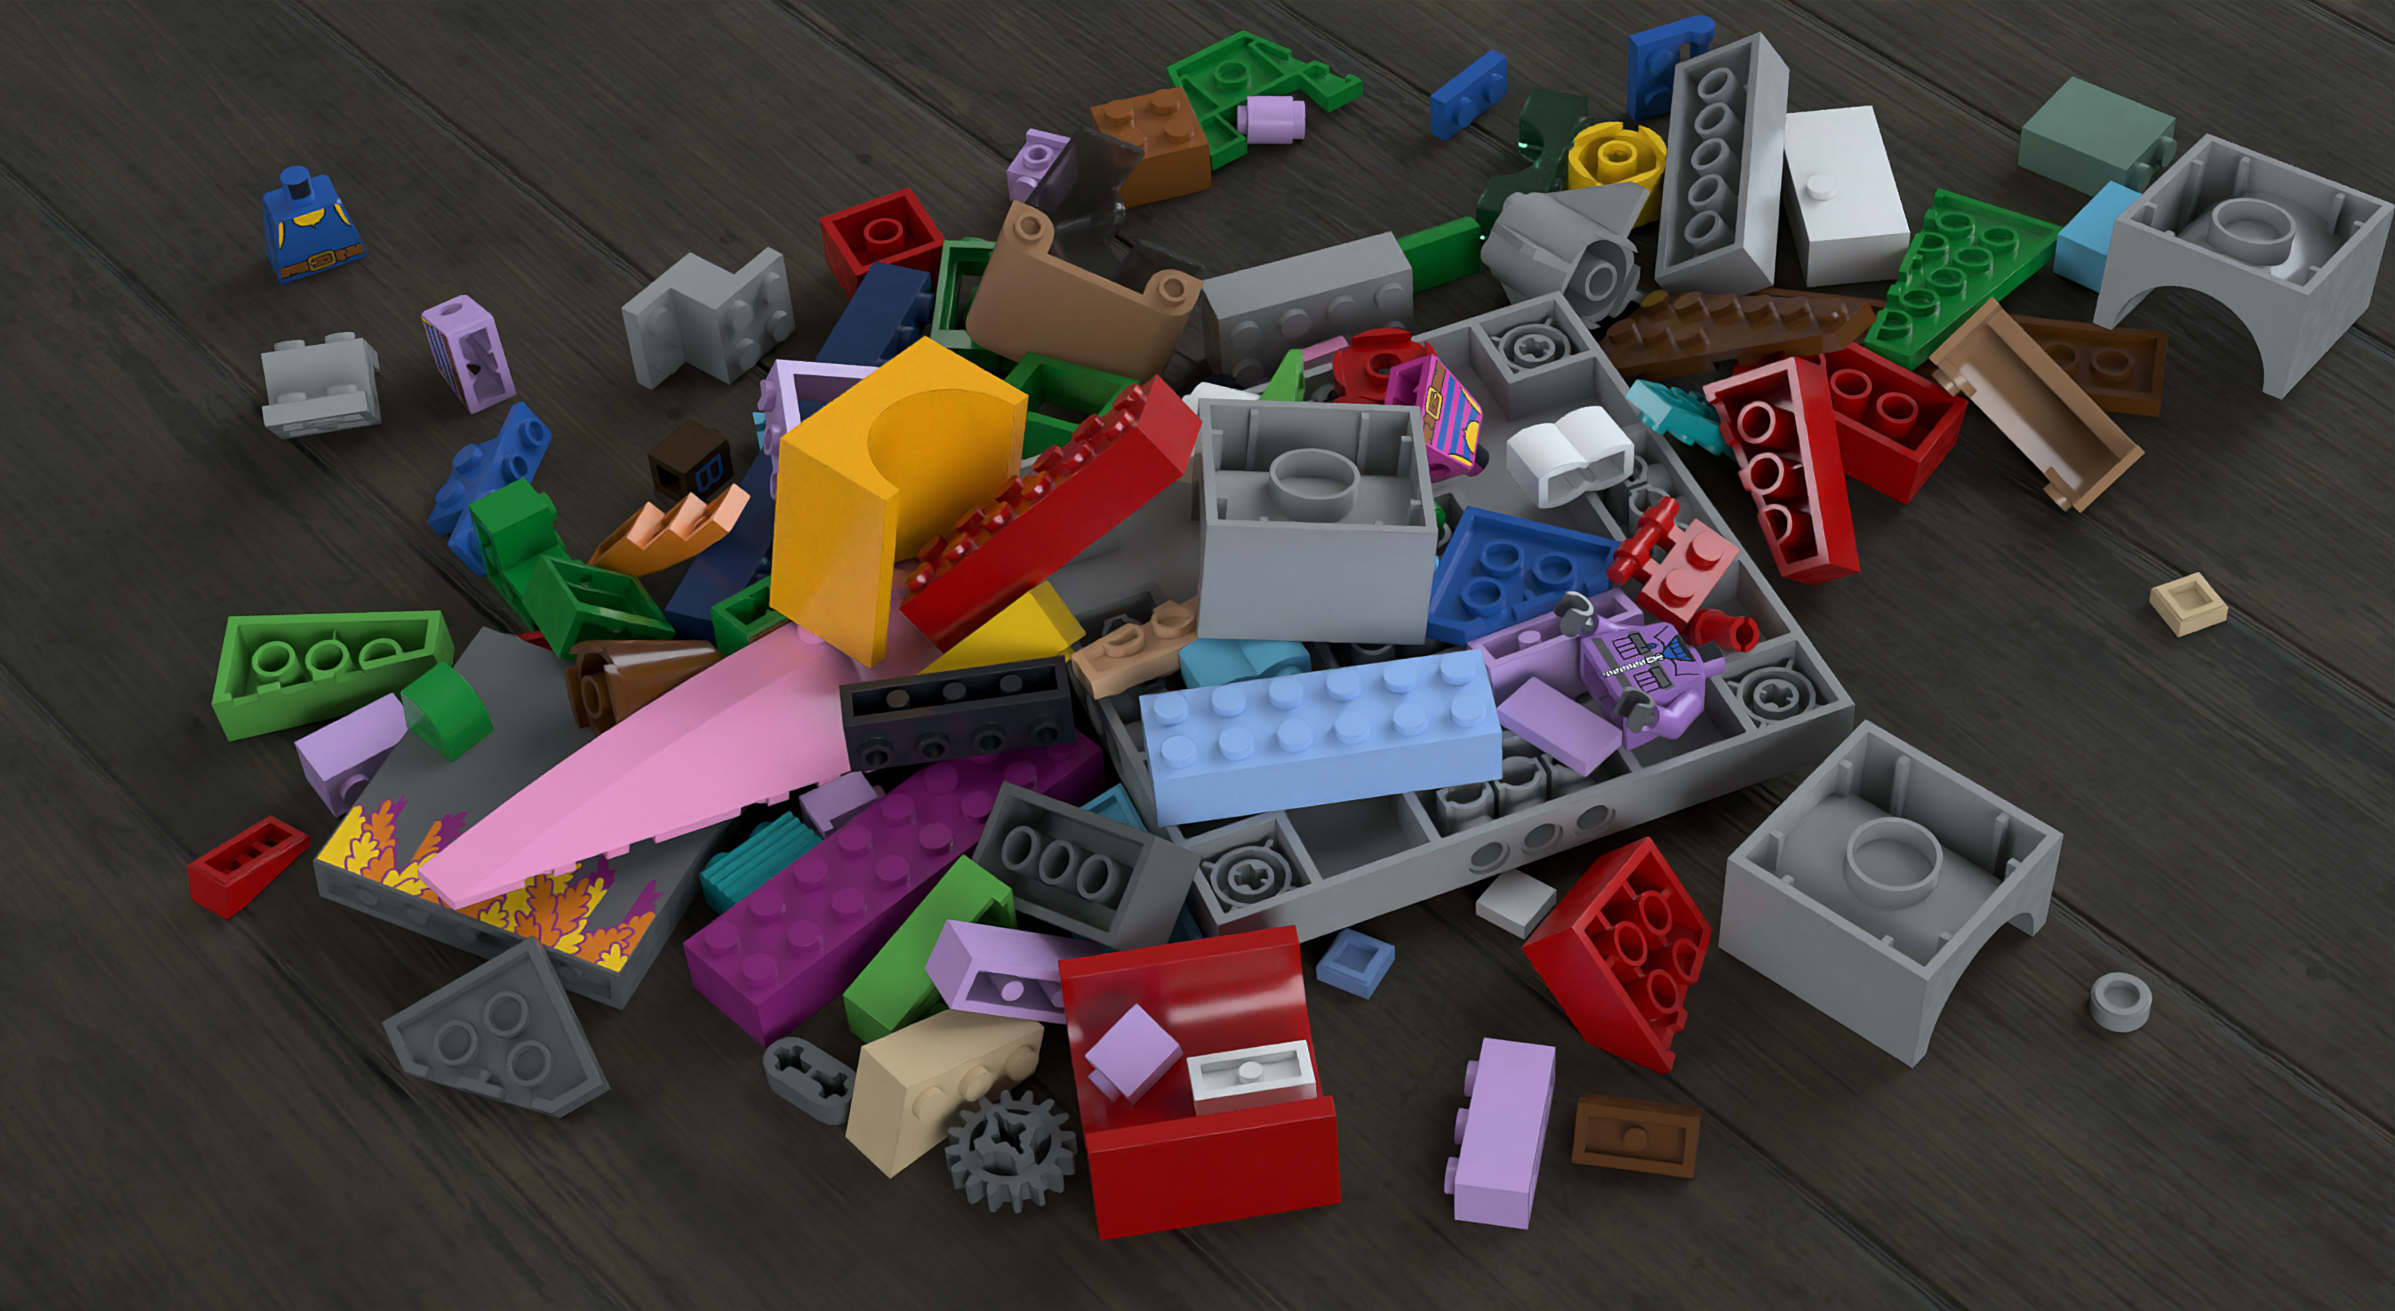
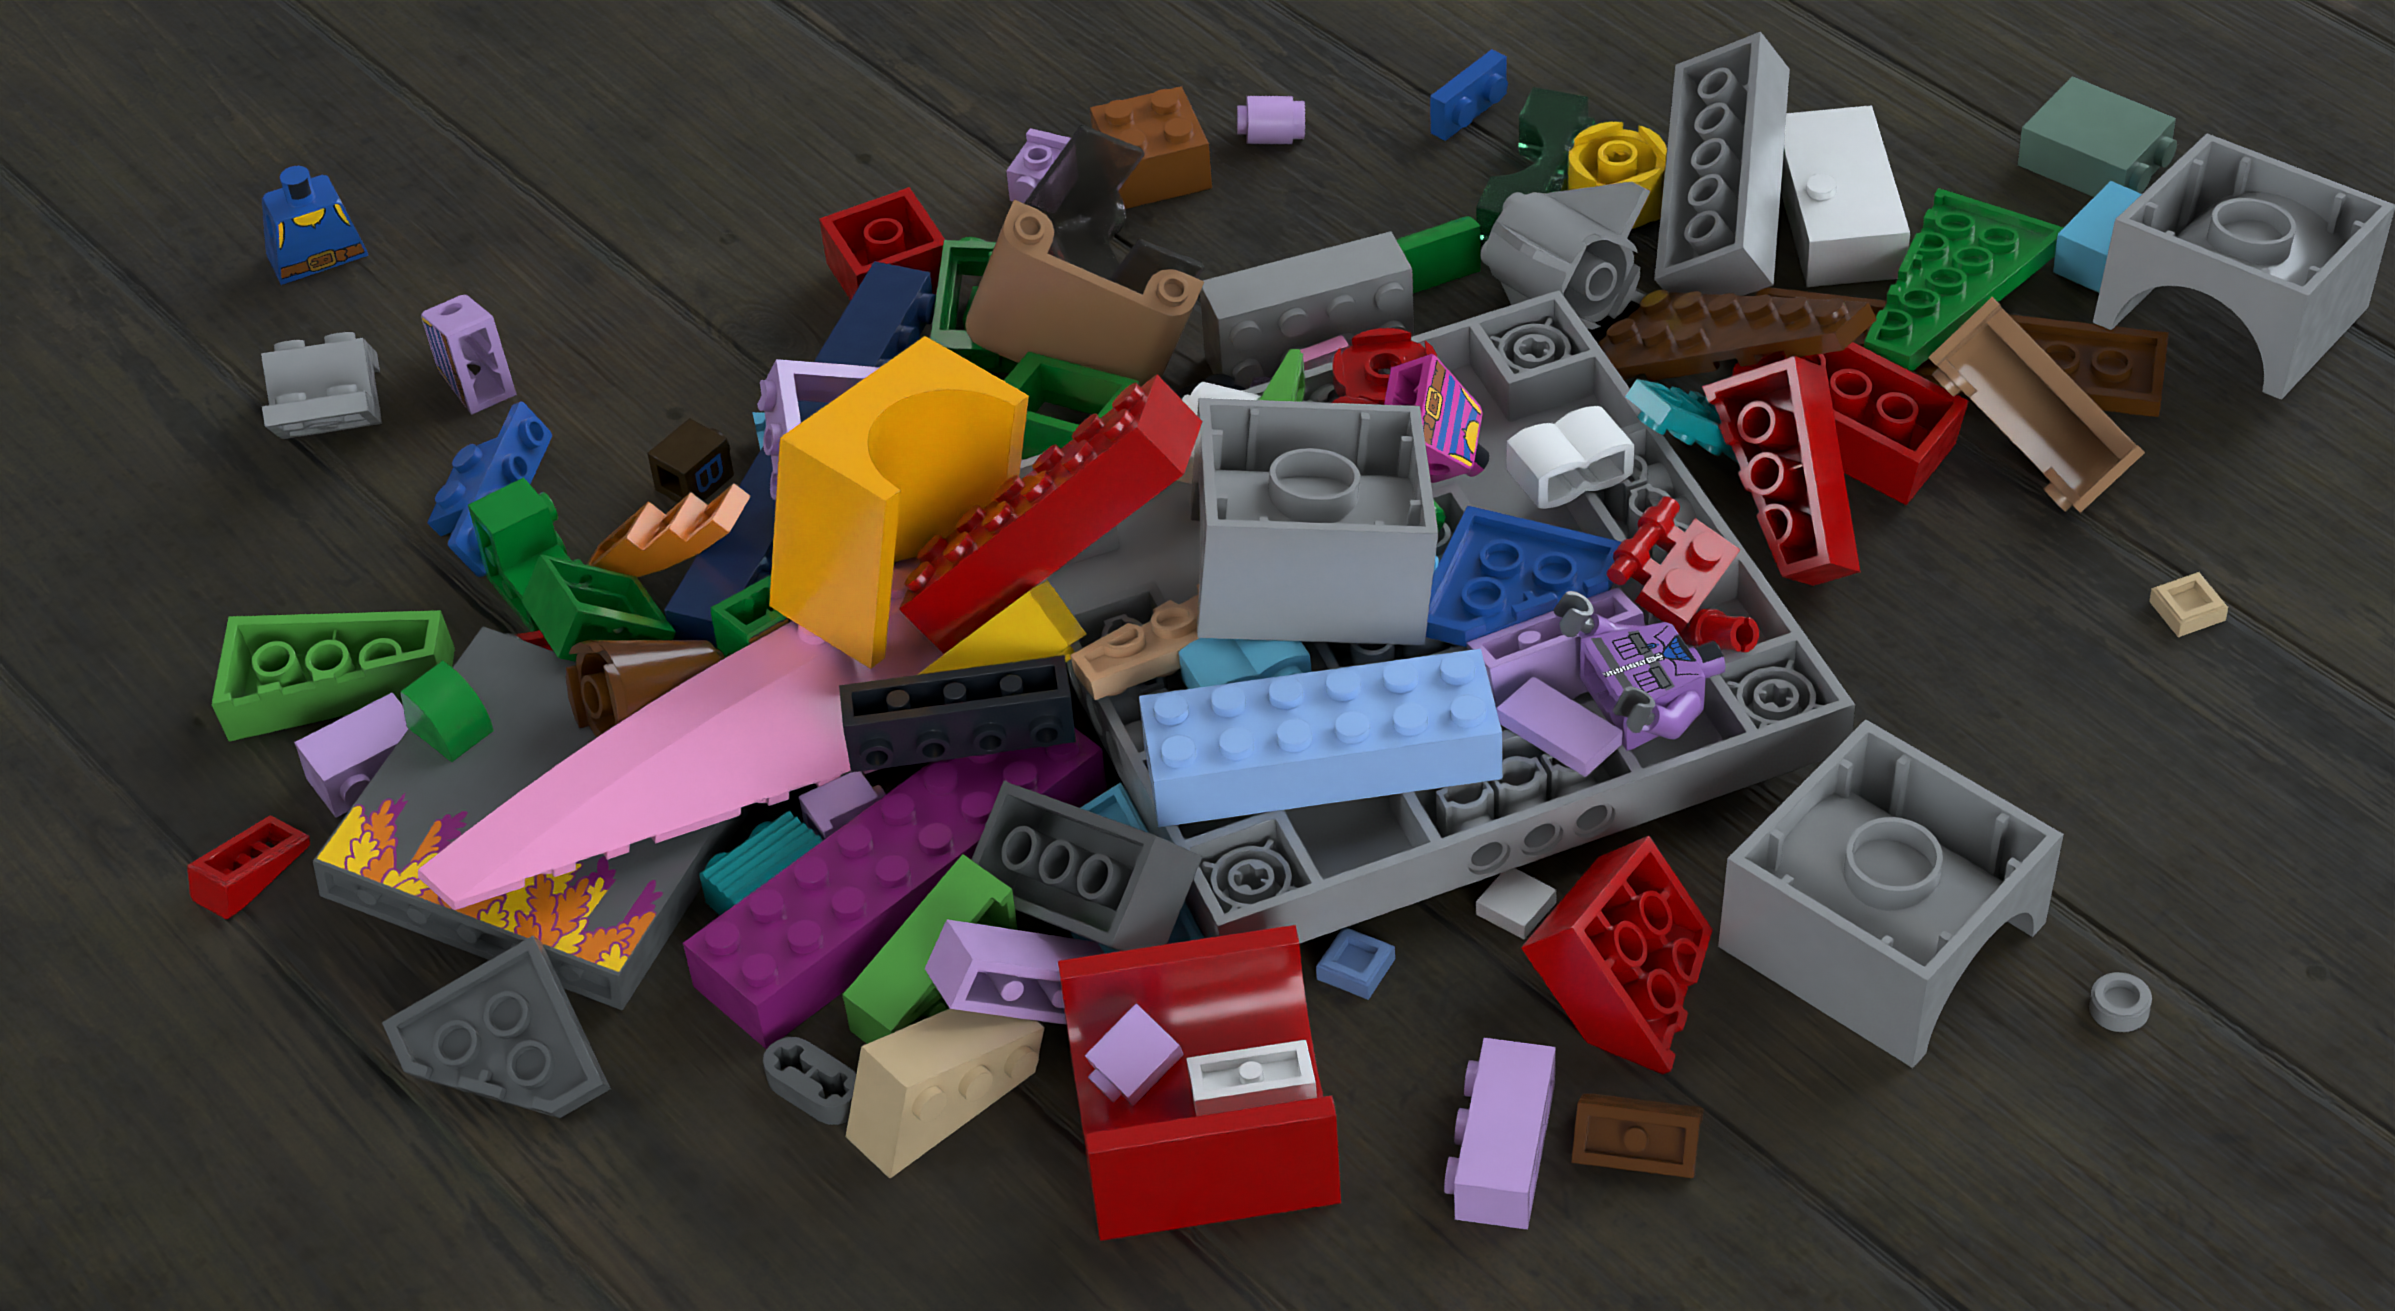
(709, 318): light grey bracket -> none
(1007, 1148): dark grey gear -> none
(1246, 66): green wing -> none
(1653, 63): blue plate -> none

